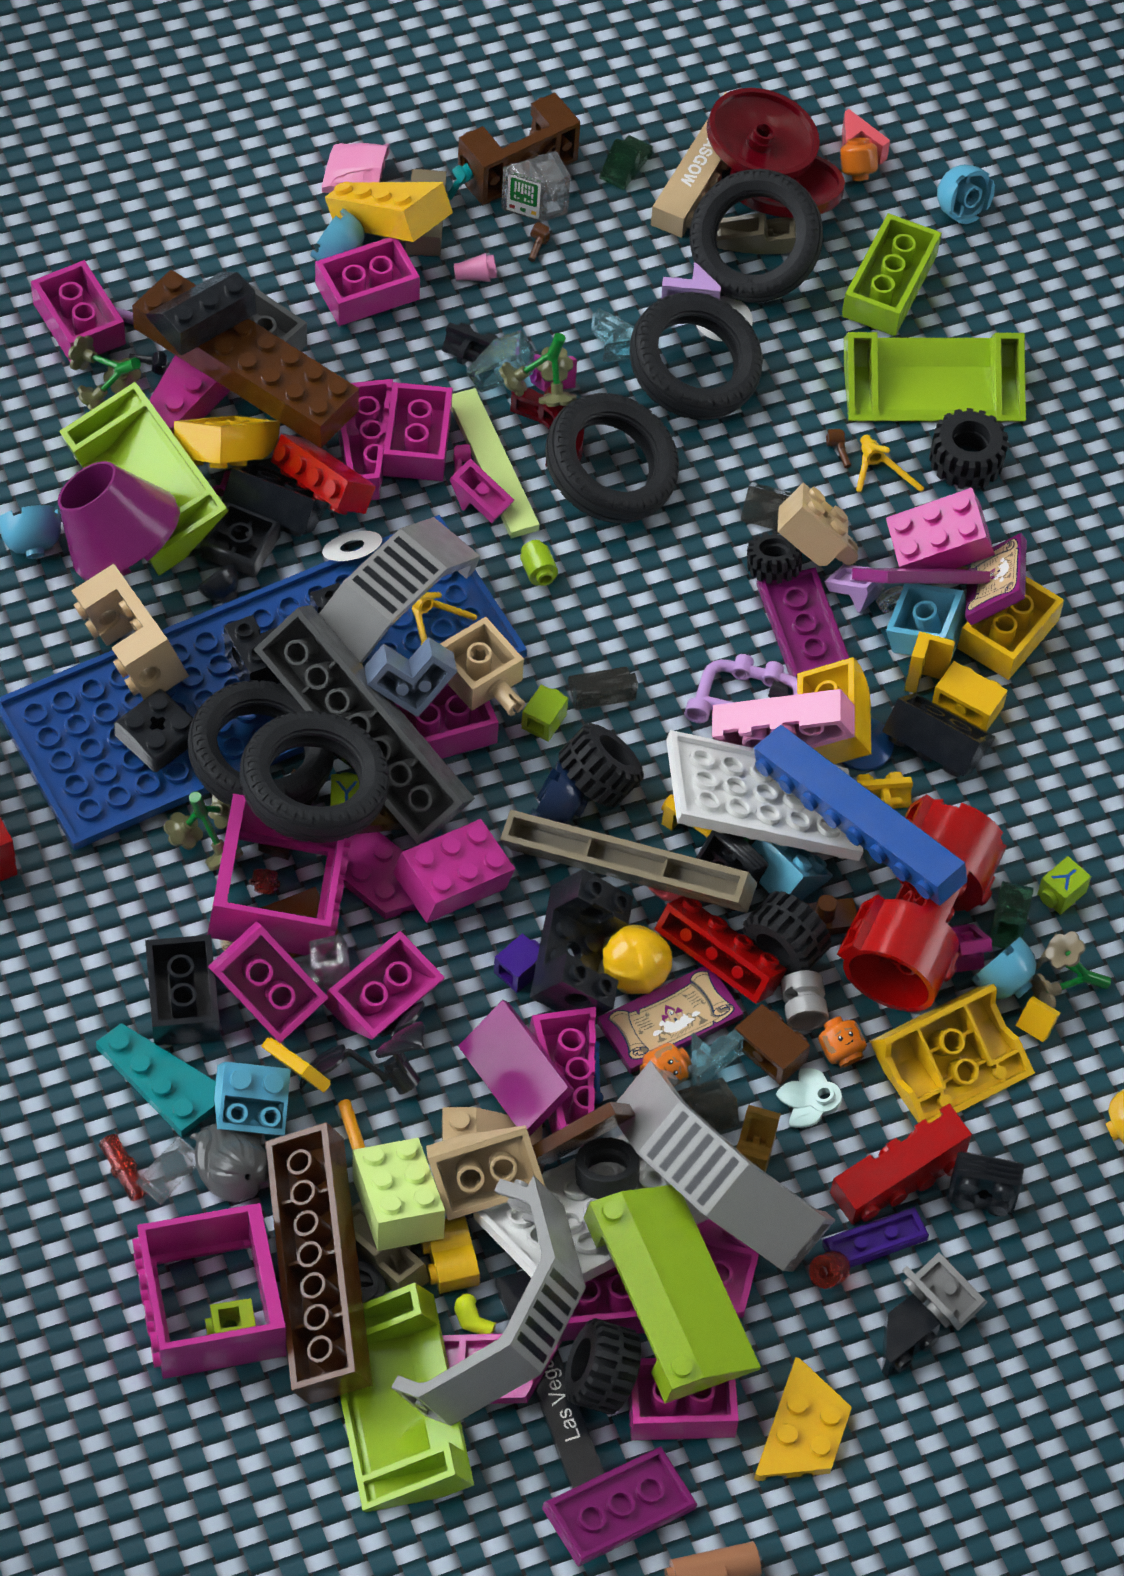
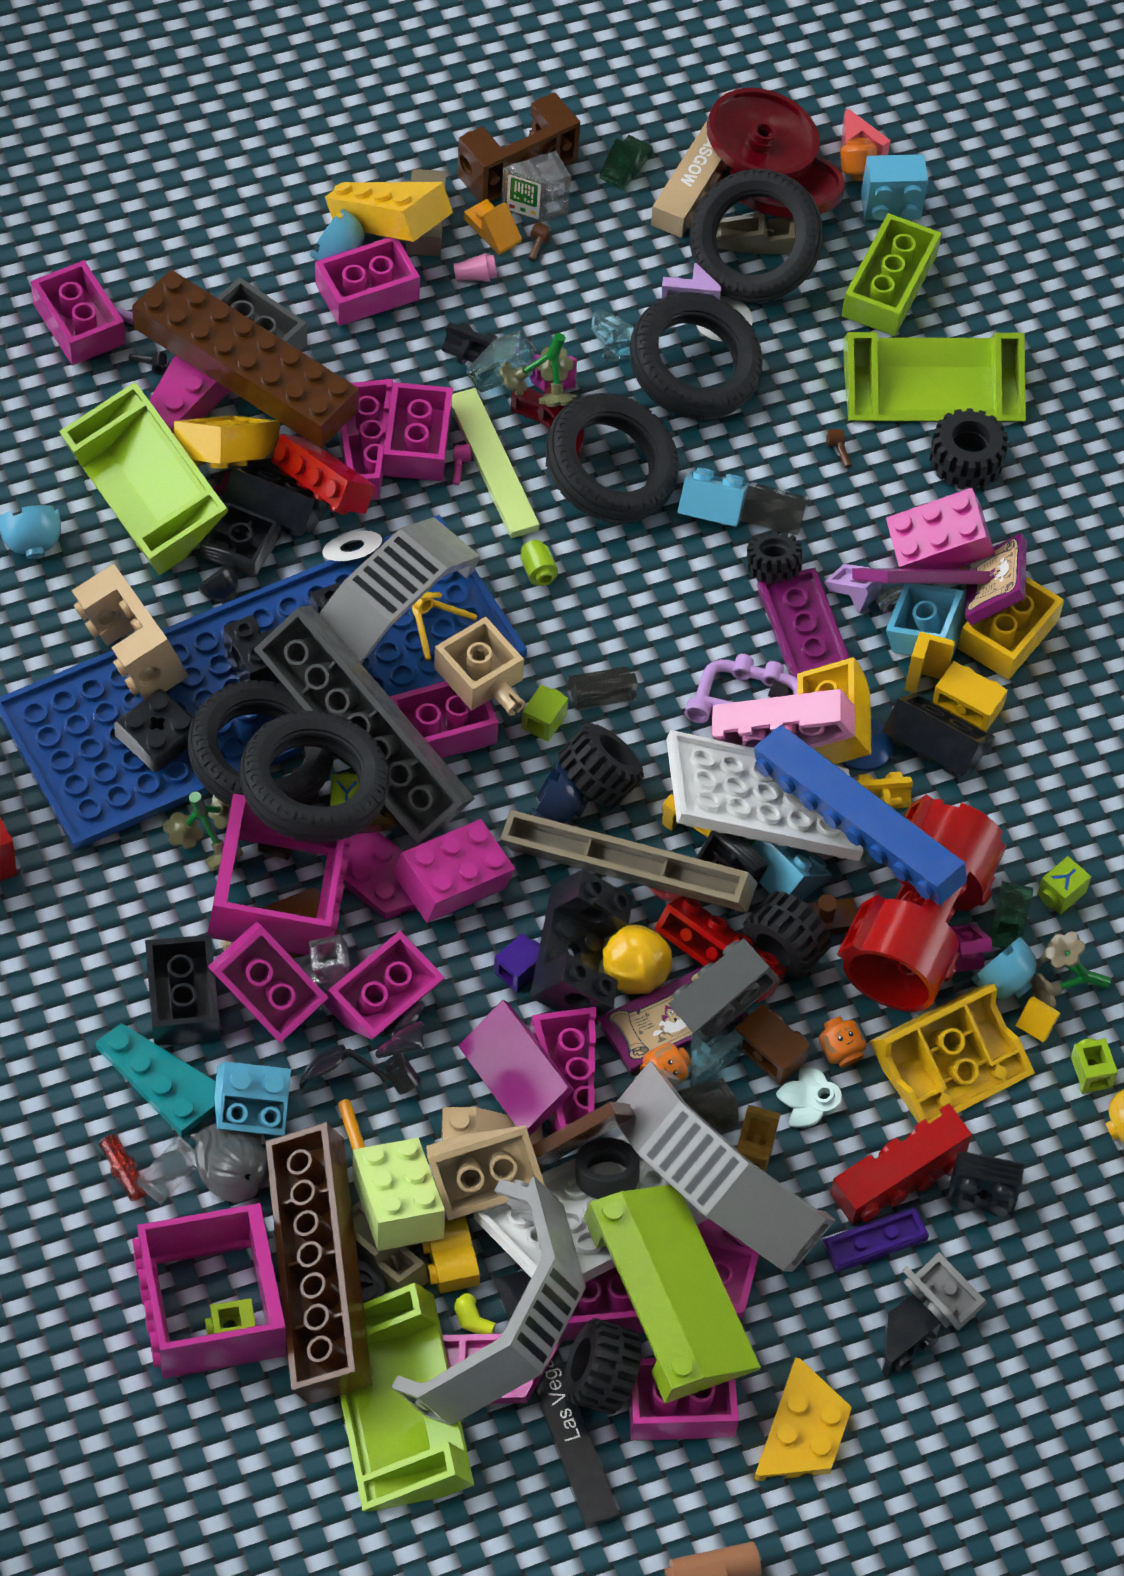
(114, 518): magenta cone -> none
(119, 373): olive plant -> none
(204, 311): black slope -> none
(264, 881): clear red plate -> none
(296, 1064): yellow tile -> none
(355, 164): bright pink slope -> none
(411, 681): sand blue brick -> none
(463, 175): teal hand -> none
(480, 490): dark pink slope -> none
(494, 225): none -> light orange slope
(598, 1095): blue hinge -> none
(619, 1506): magenta tile -> none
(713, 496): none -> medium azure slope
(723, 990): none -> dark grey brick
(804, 1000): light grey wheel -> none
(816, 527): tan hinge -> none
(837, 1268): clear red wheel -> none
(874, 454): yellow plant -> none
(894, 186): none -> medium azure brick
(965, 193): medium azure cylinder -> none
(1102, 1069): none -> lime brick

